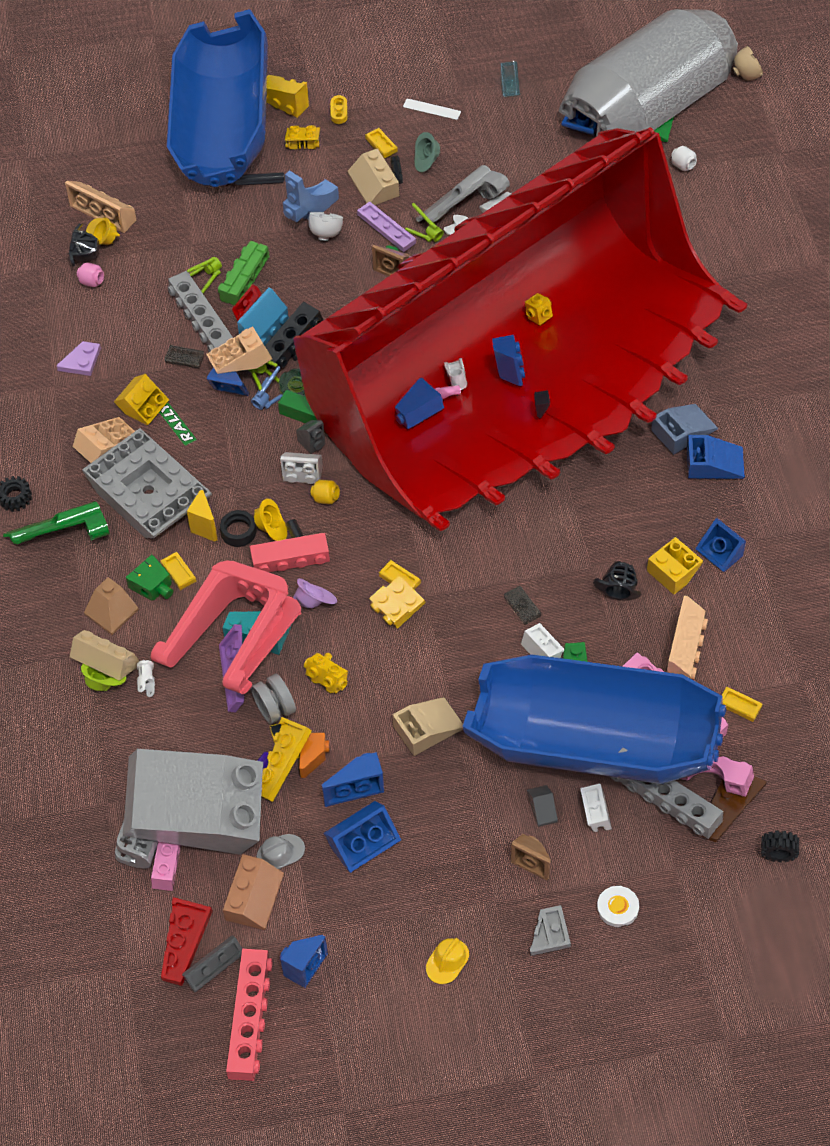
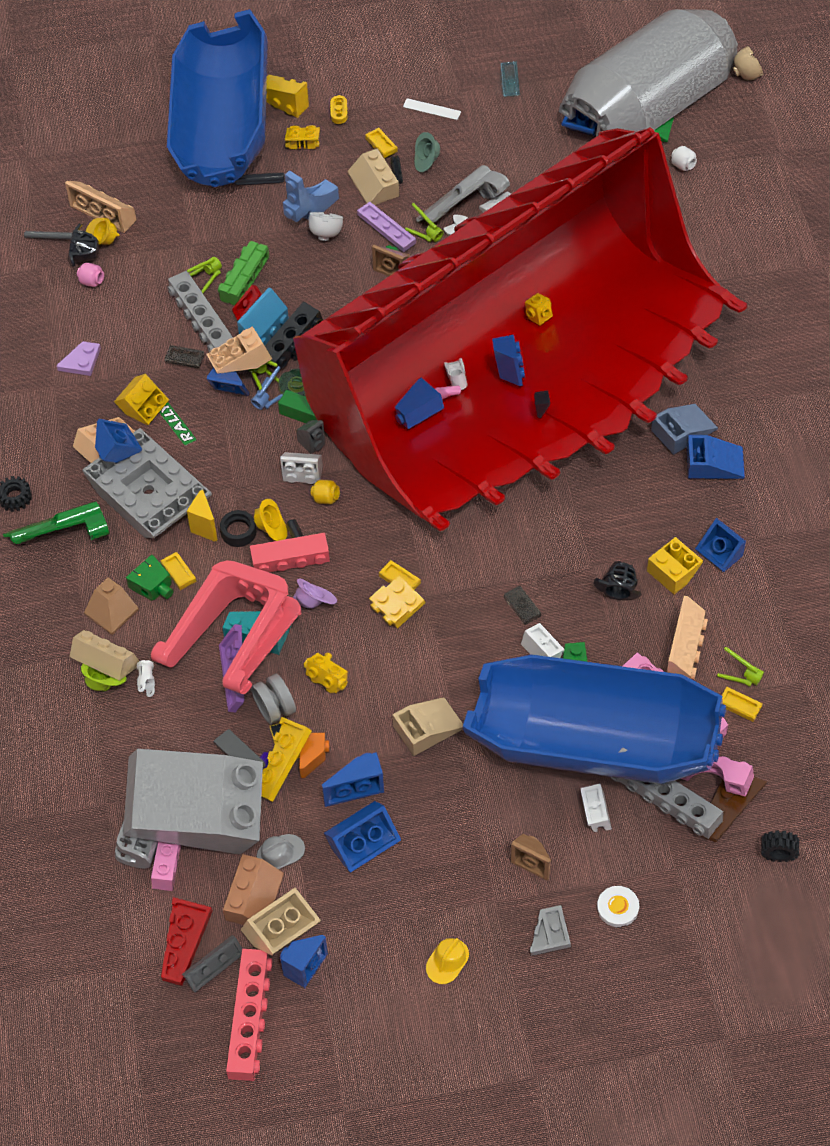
(48, 235): none -> dark grey bar
(115, 441): none -> blue slope
(233, 746): none -> dark grey tile
(280, 923): none -> tan slope
(542, 805): dark grey slope -> none
(752, 674): none -> lime plant

